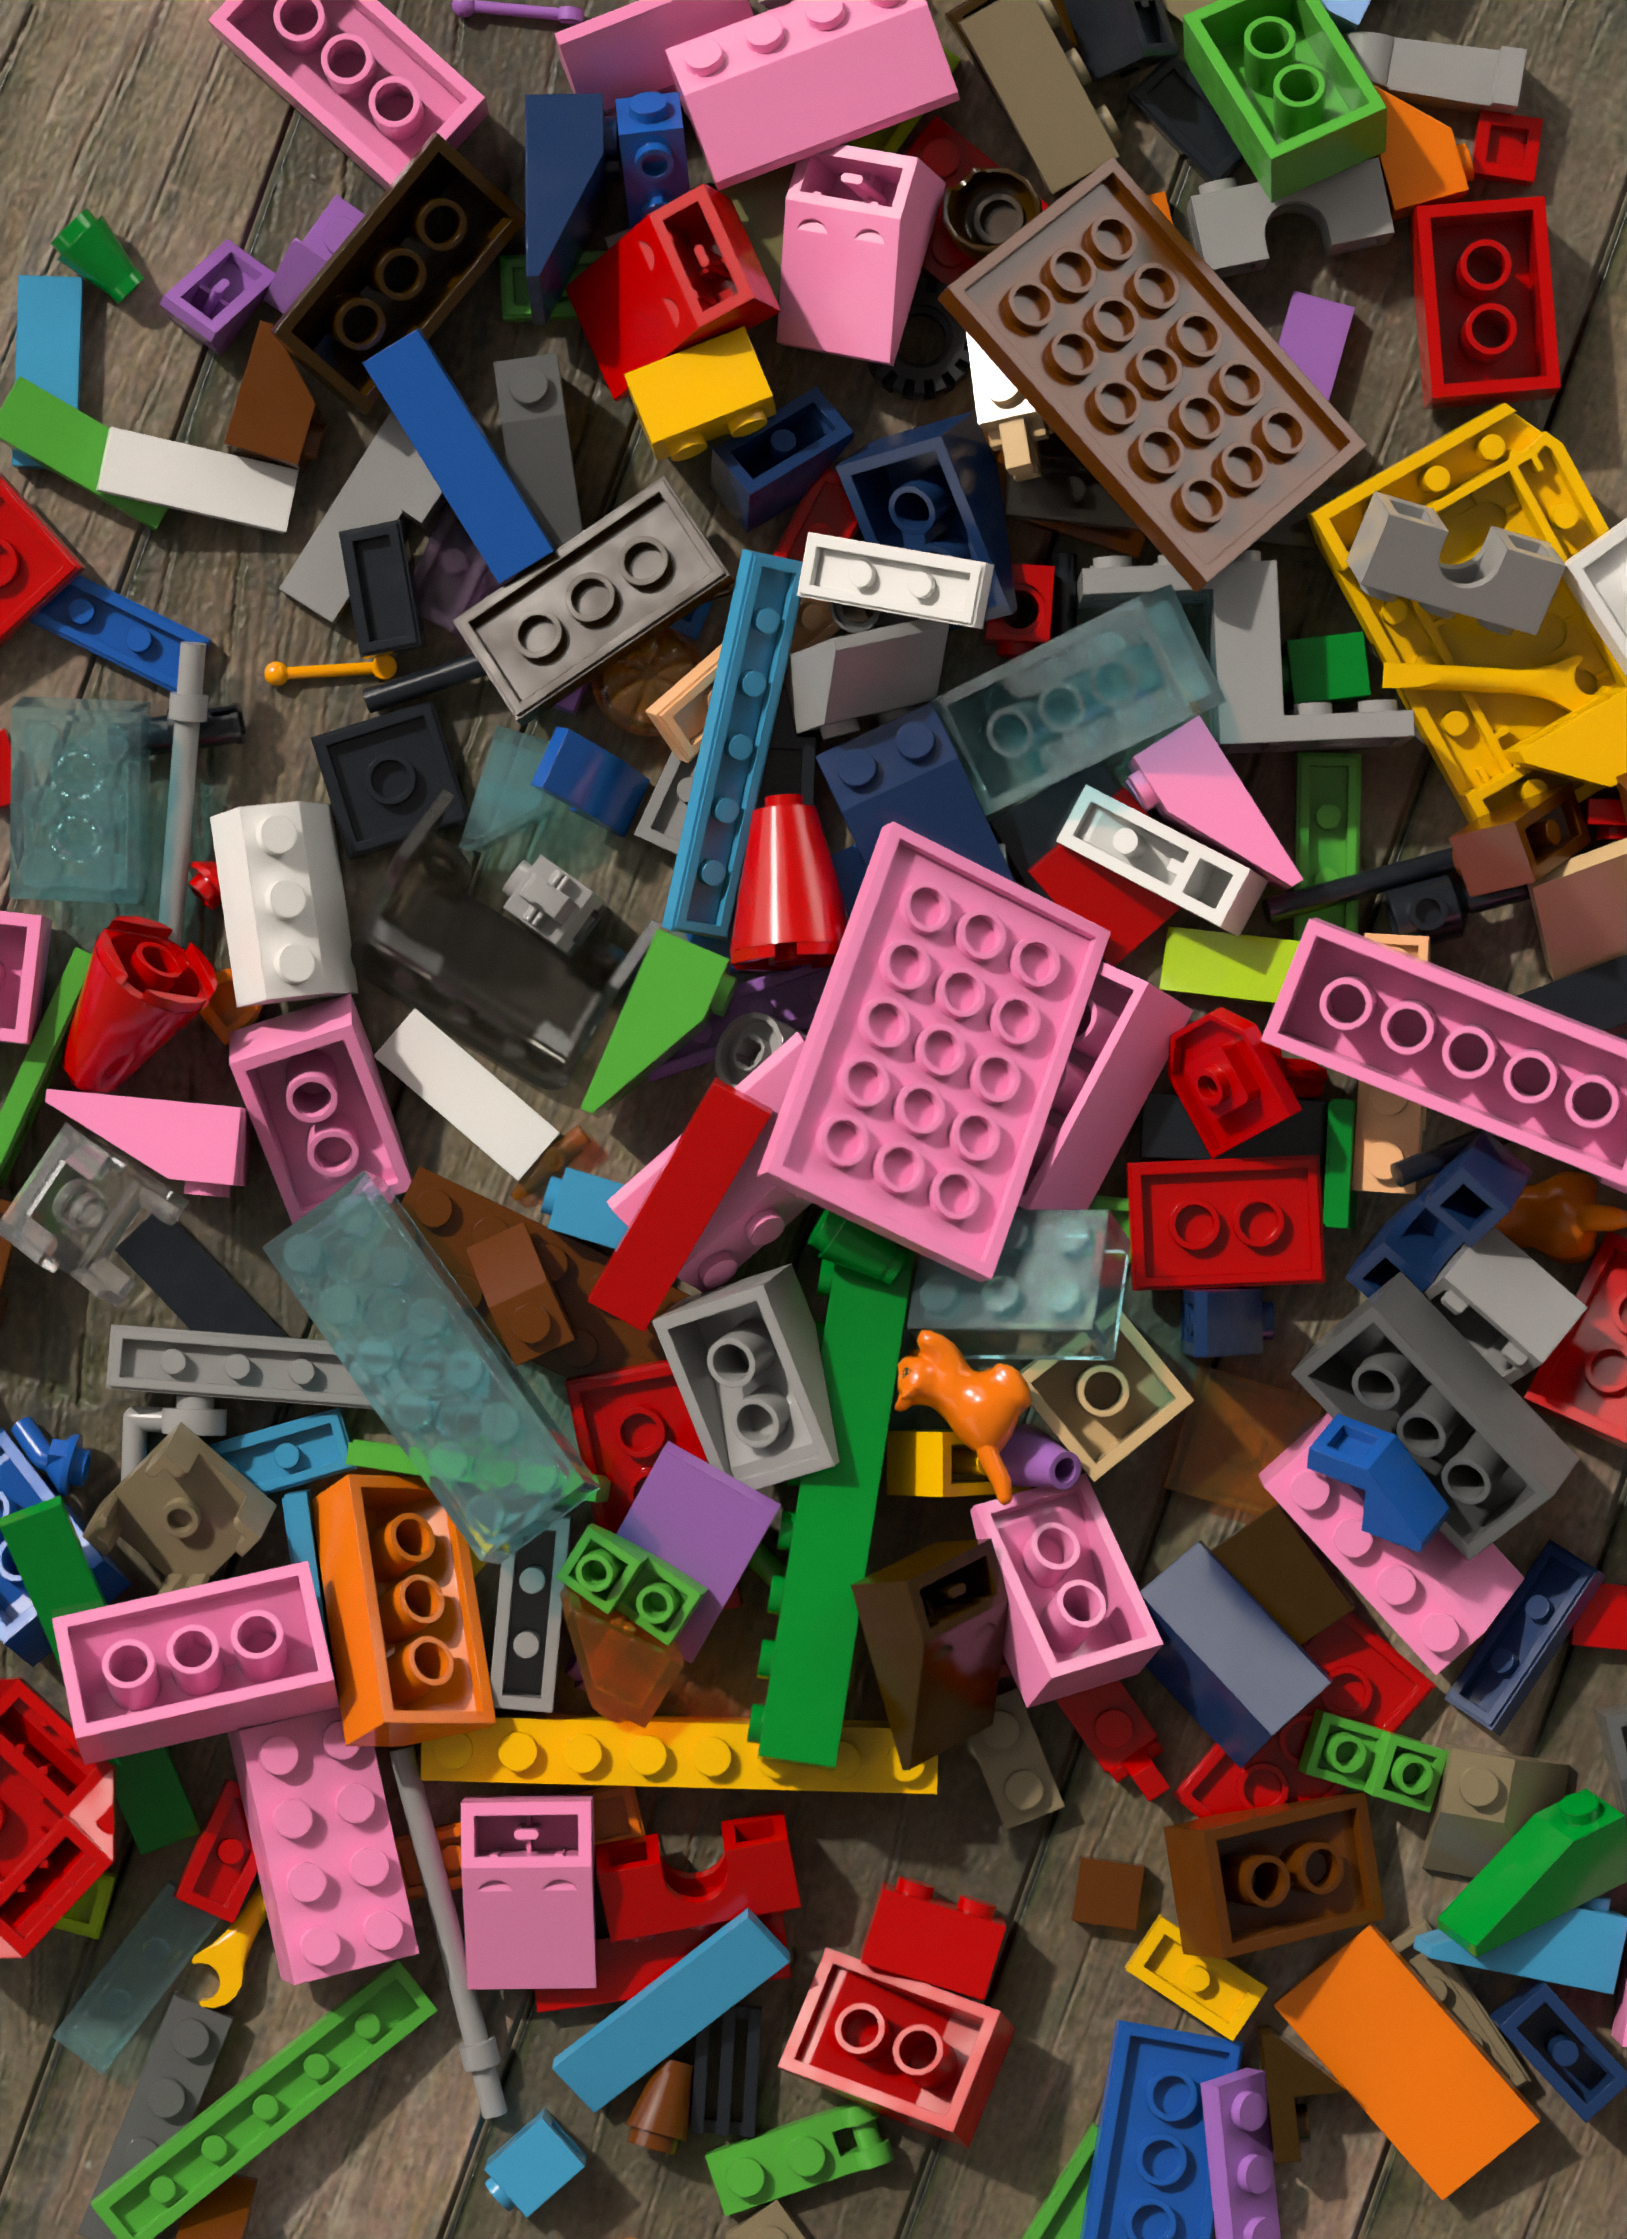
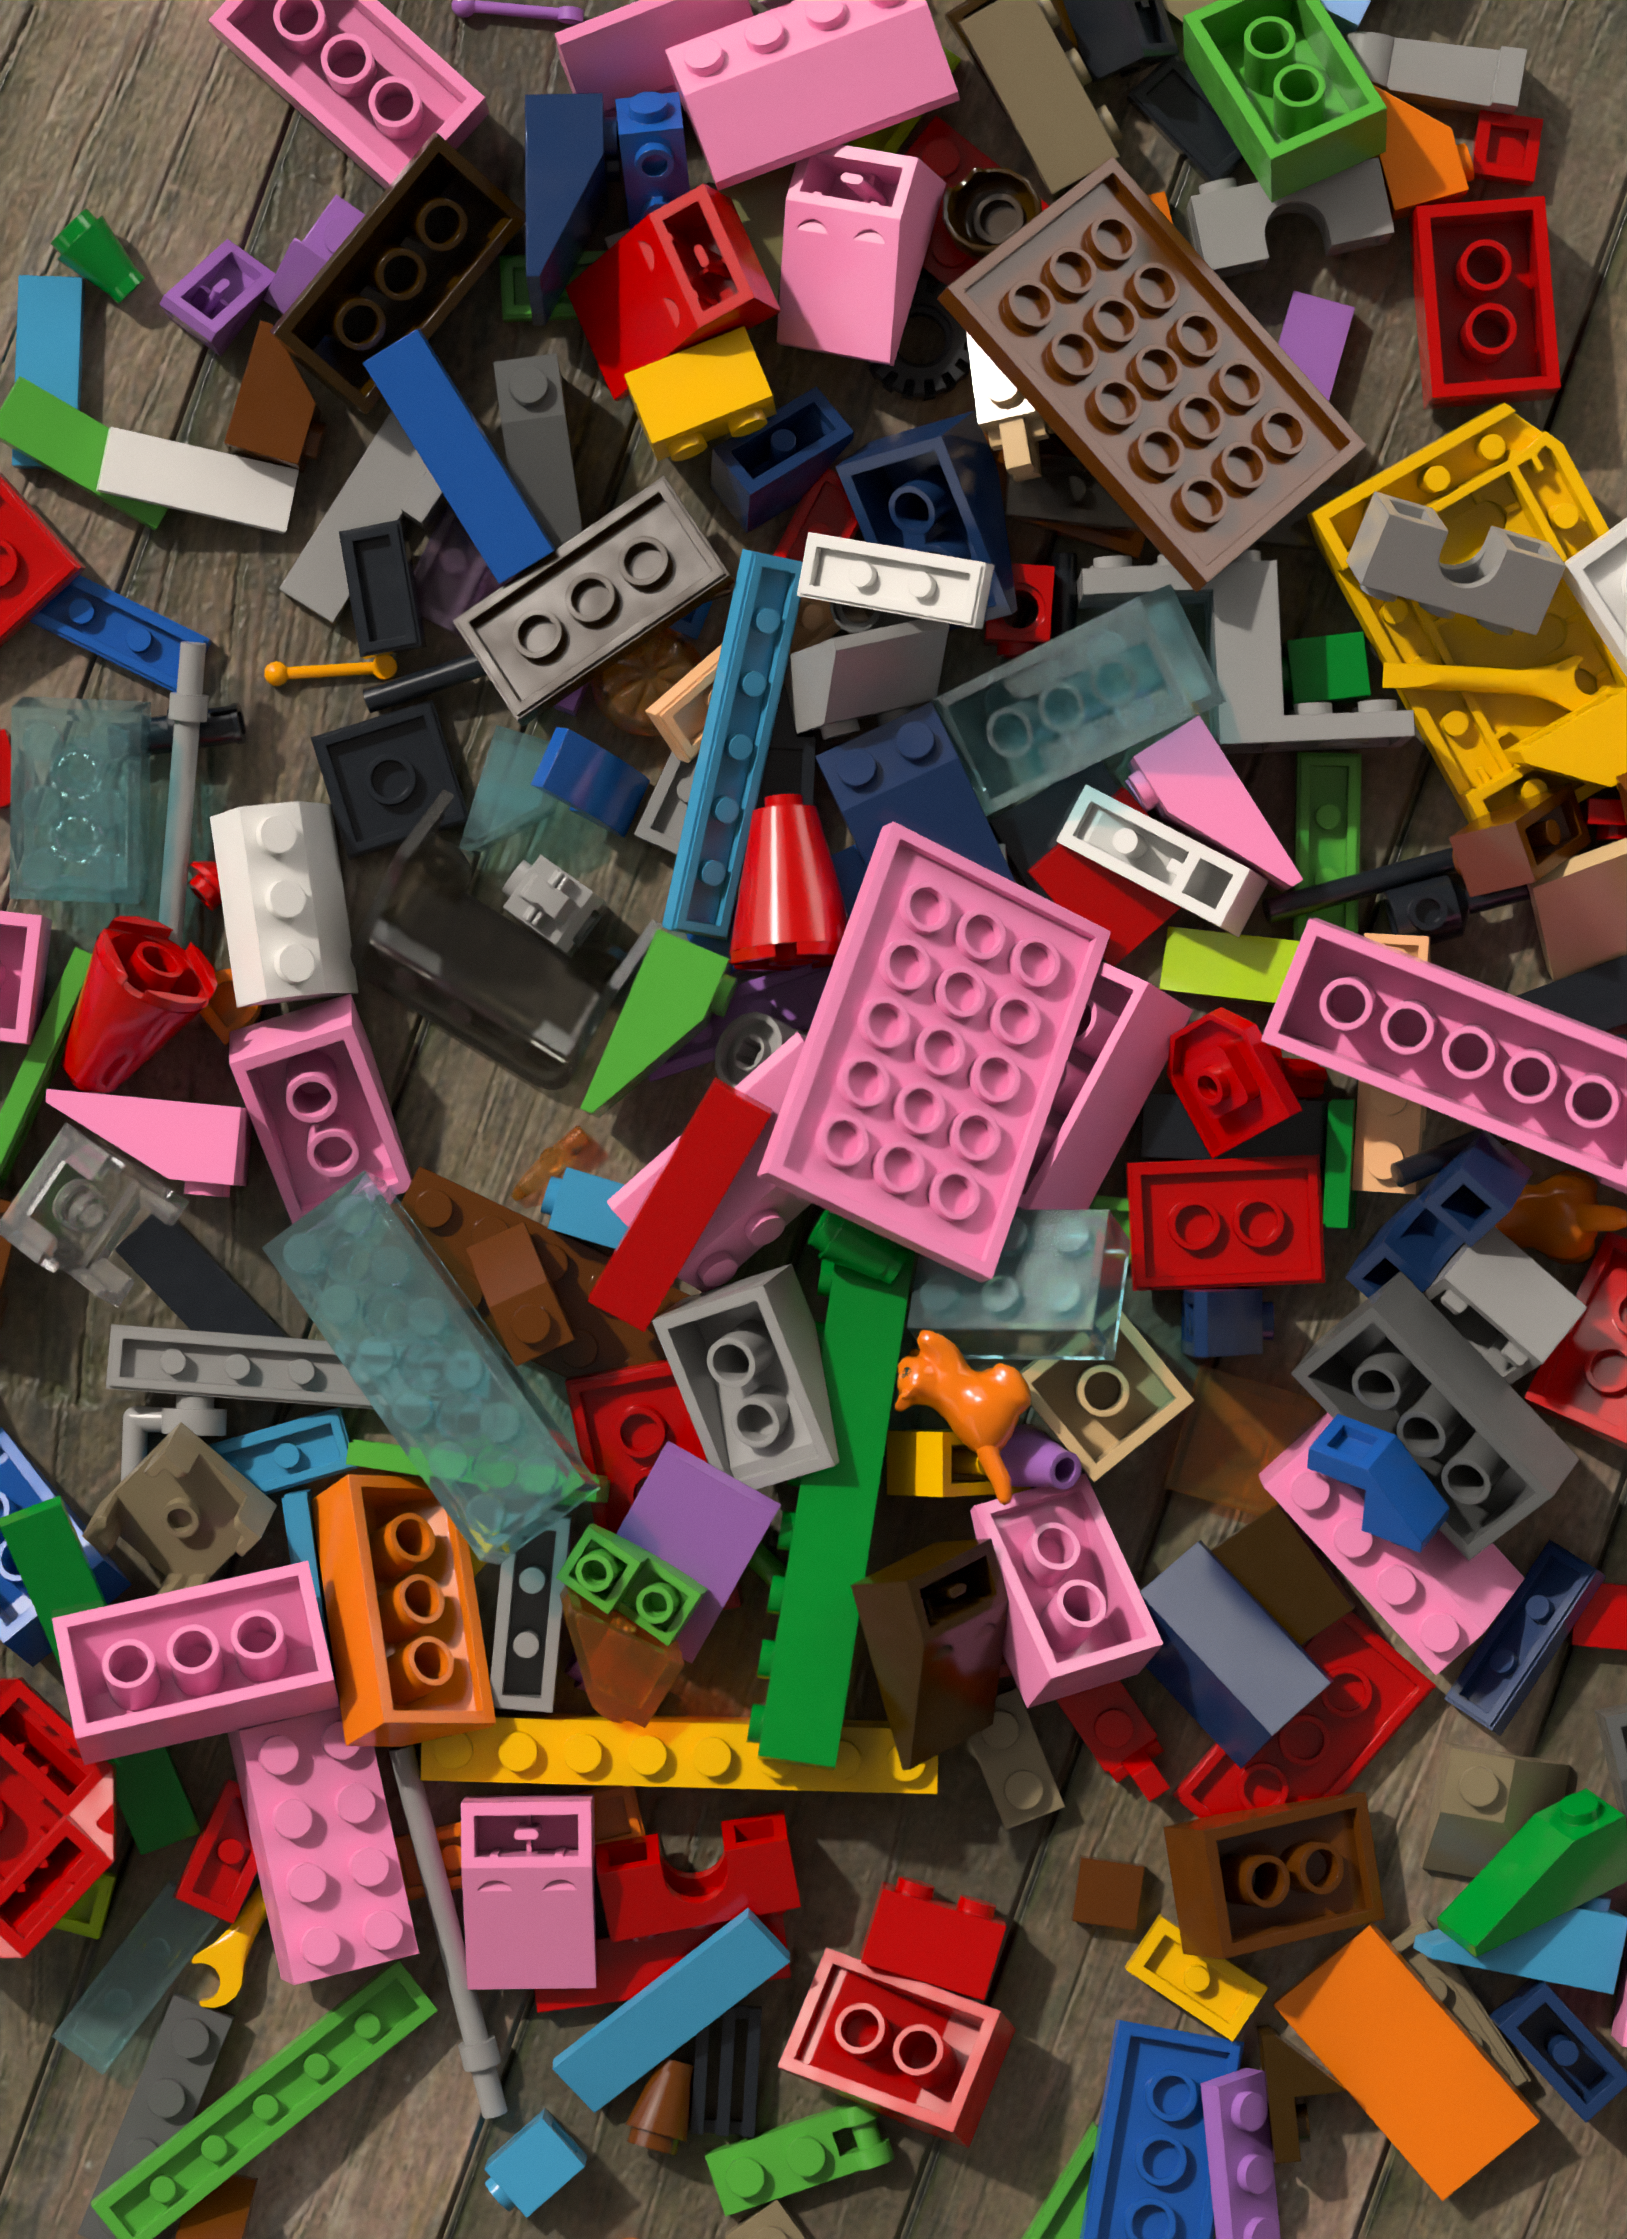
(63, 1460): blue plate -> none
(467, 1094): white tile -> none
(1373, 1760): bright green slope -> none

